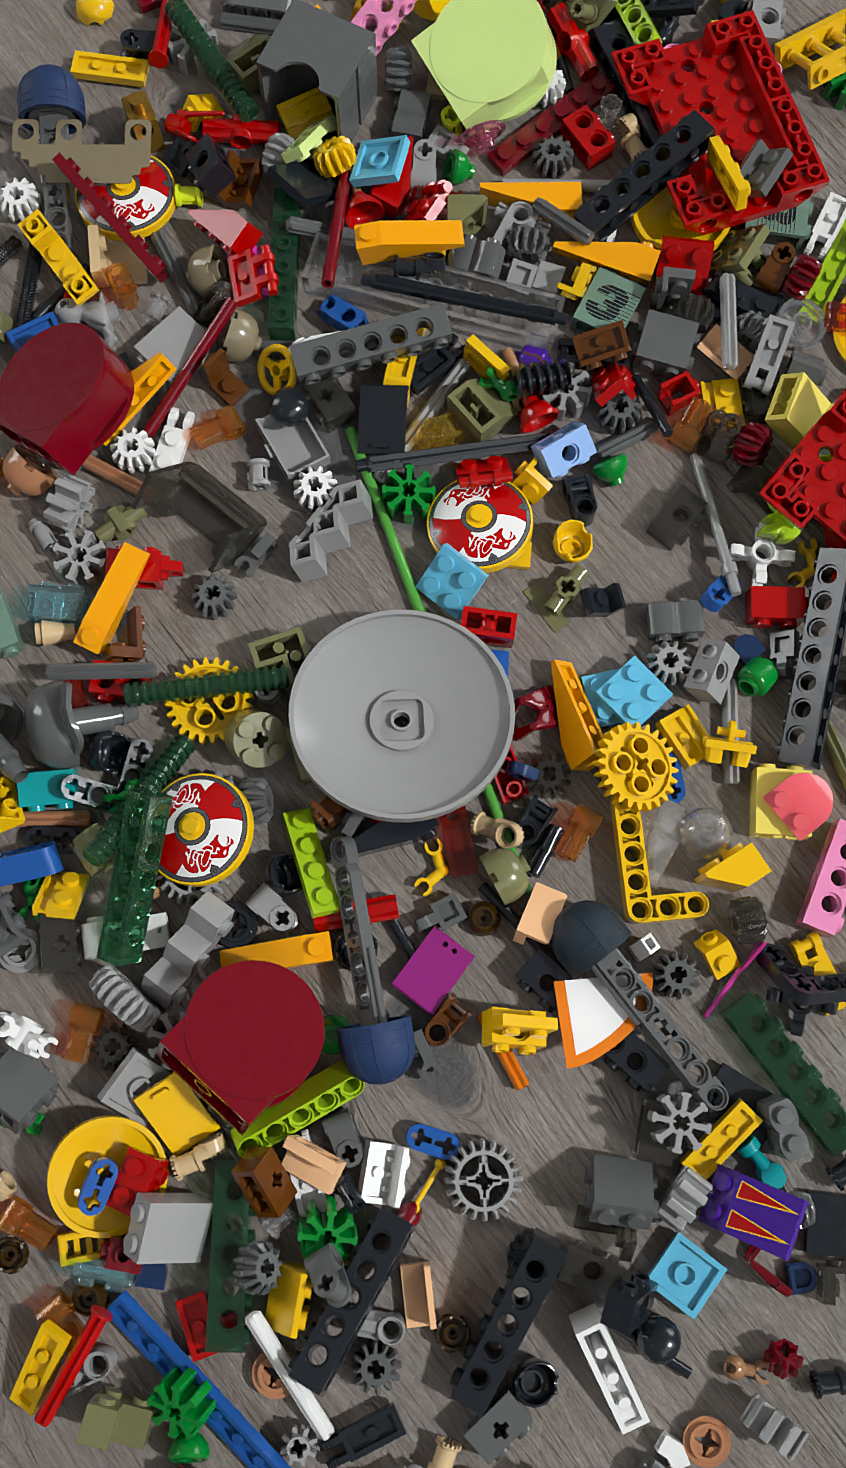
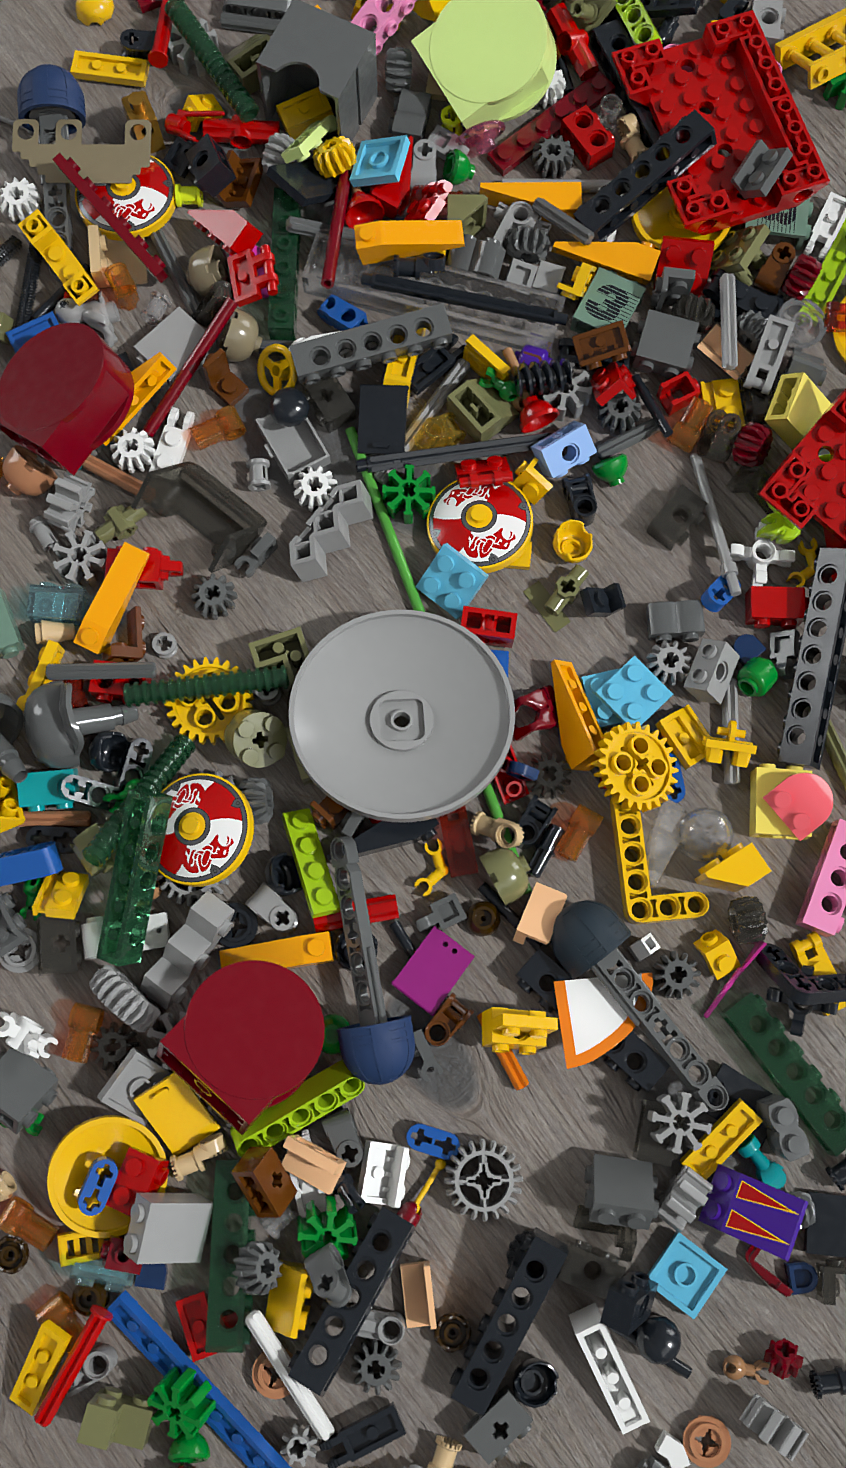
(48, 655): none -> yellow plate
(157, 649): none -> light grey bush
(728, 173): yellow plate -> none

